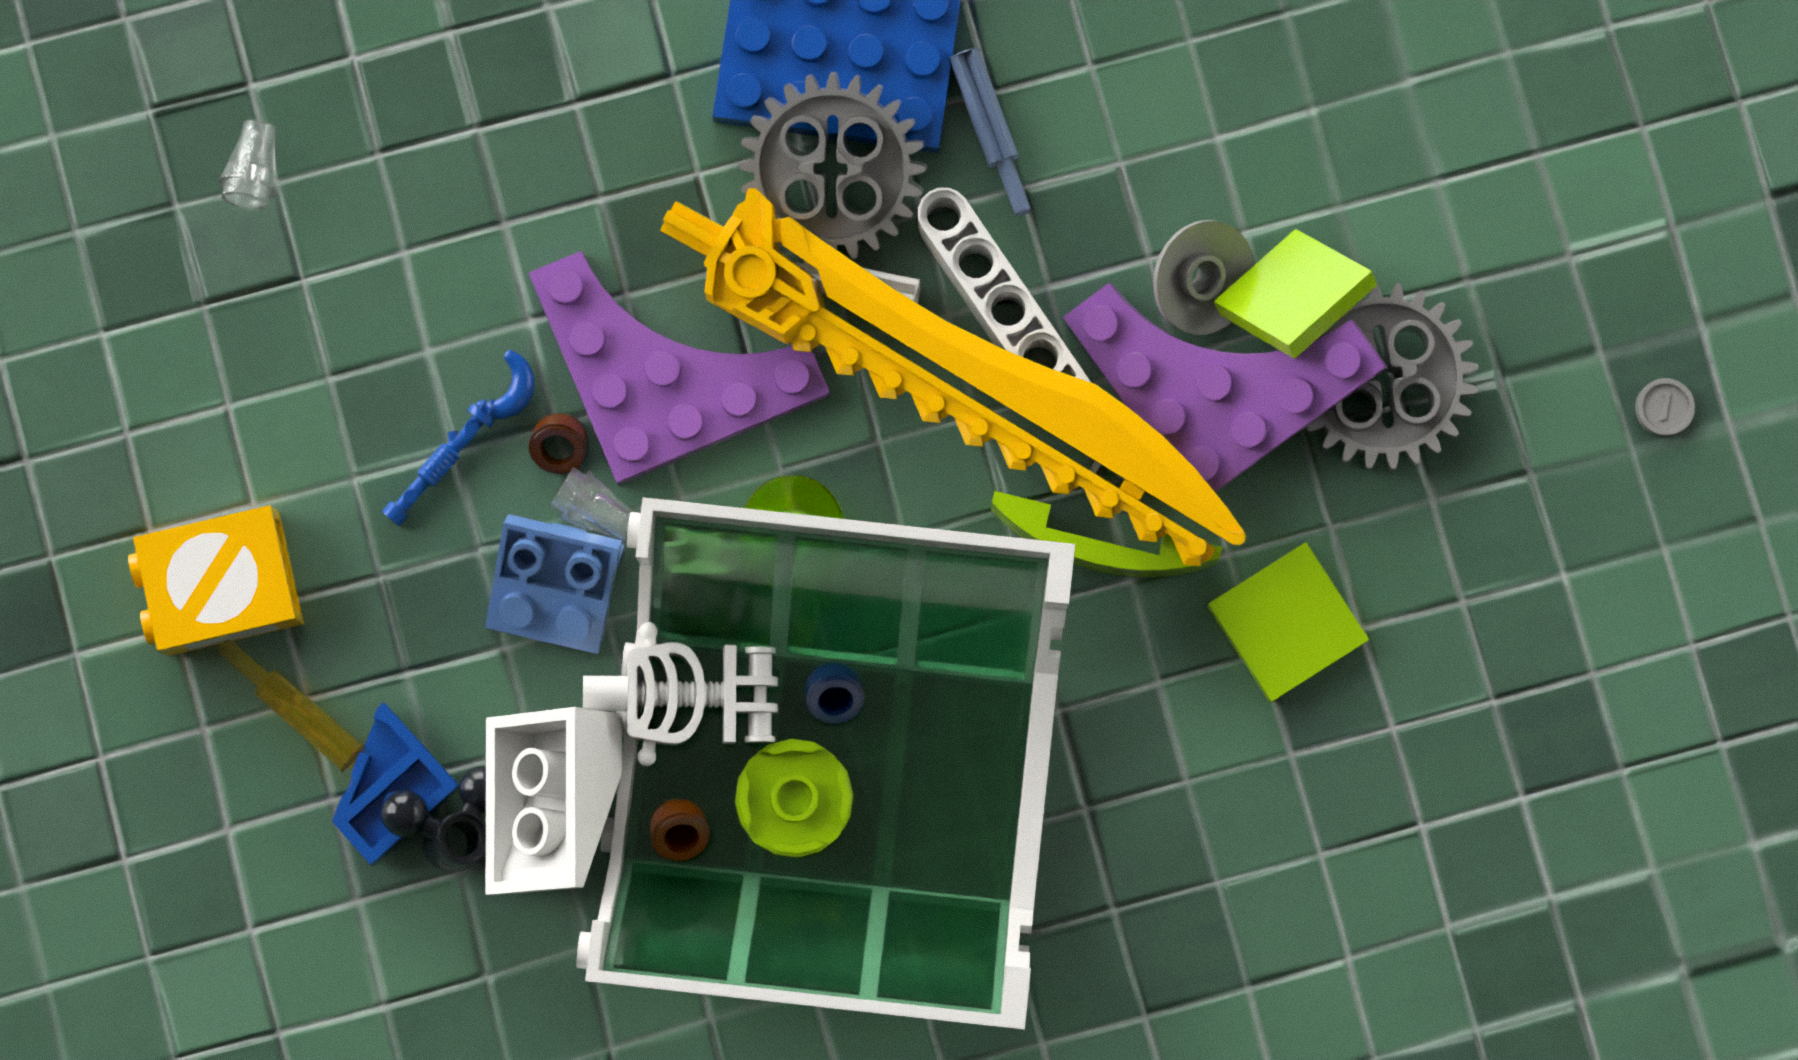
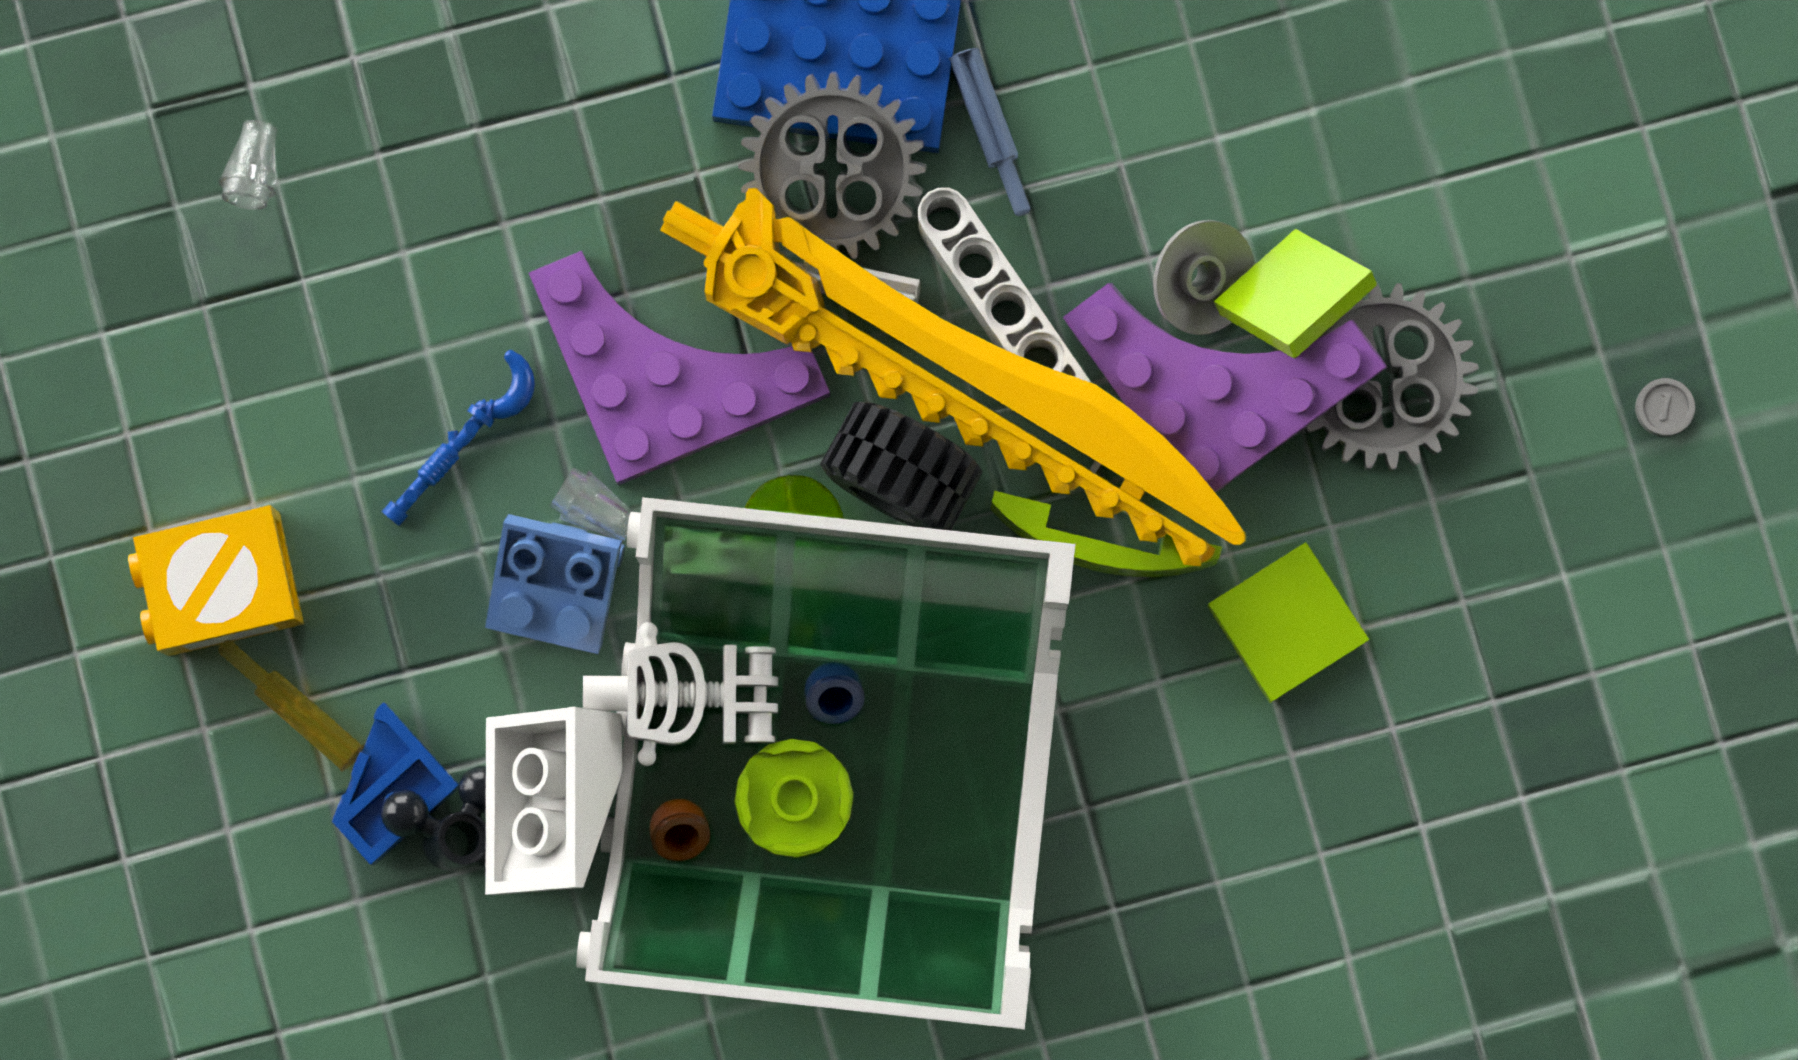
(561, 425): reddish brown piece -> none
(901, 467): none -> black tyre

